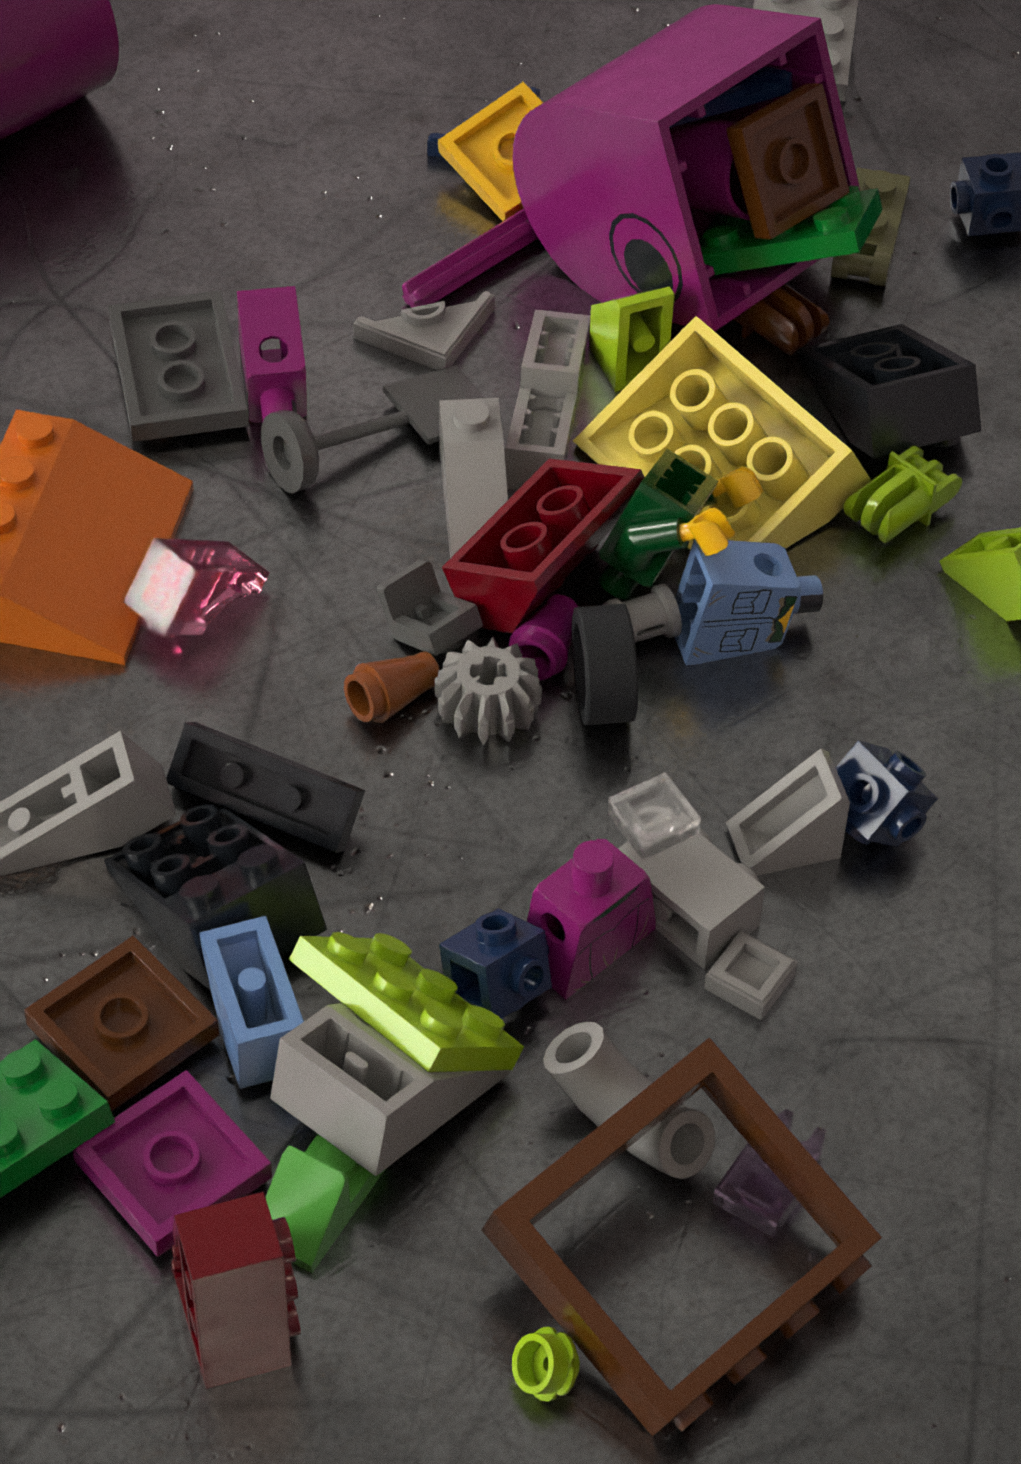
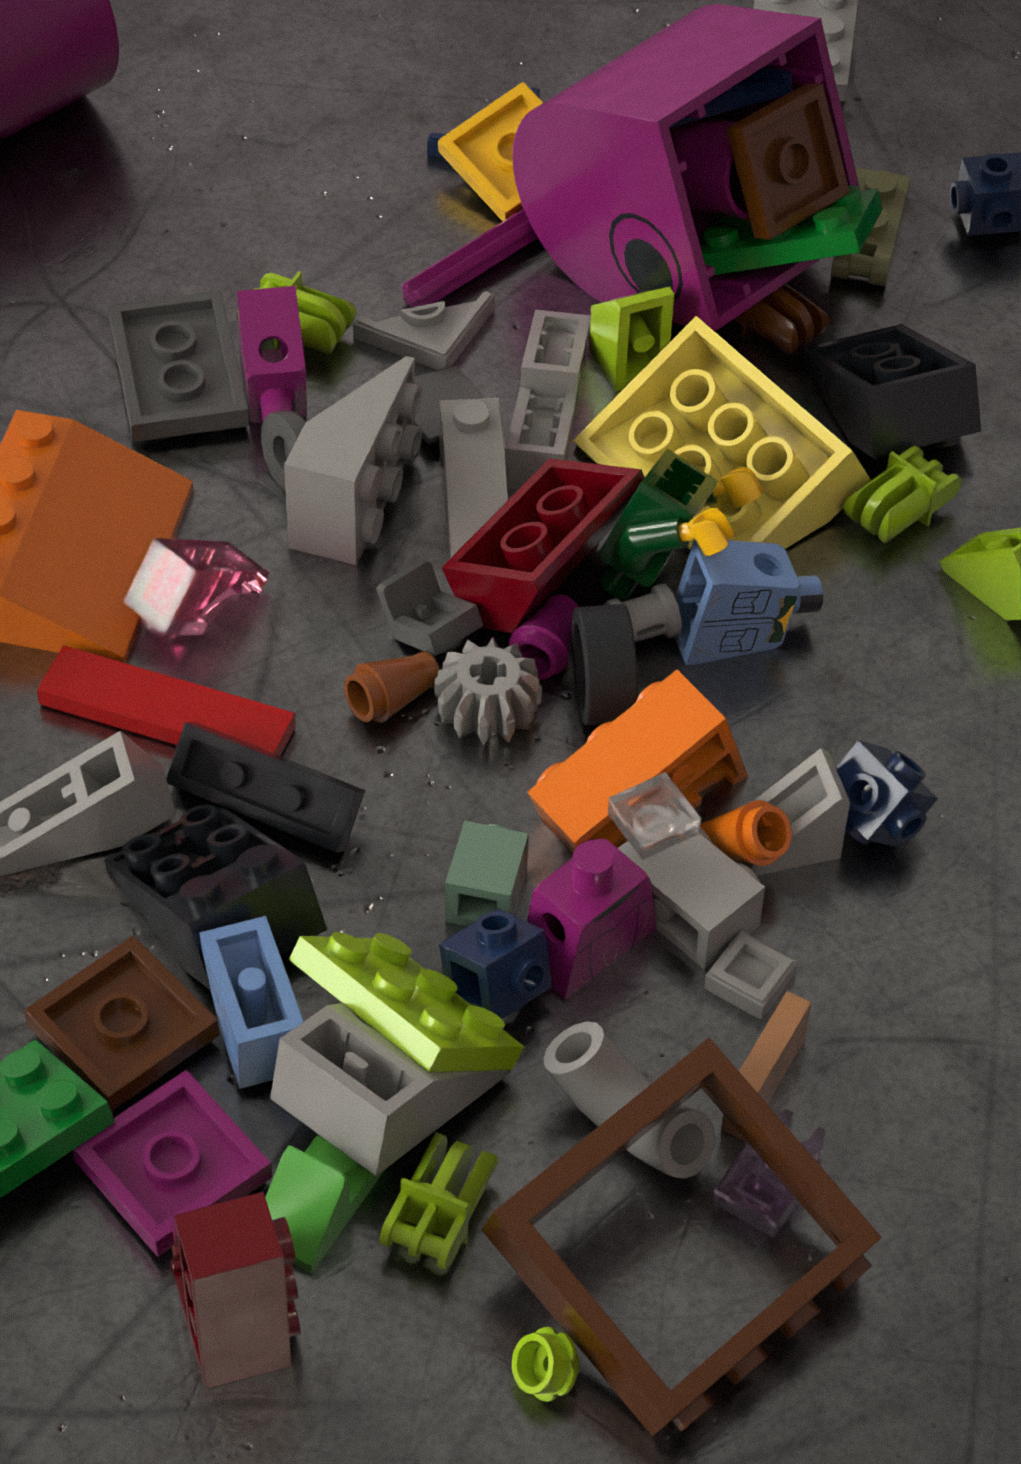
(156, 702): none -> red tile
(321, 315): none -> lime arm
(351, 465): none -> light grey slope
(438, 1201): none -> lime arm
(485, 872): none -> sand green brick
(664, 731): none -> orange wedge
(749, 832): none -> orange cone
(774, 1050): none -> medium nougat tile

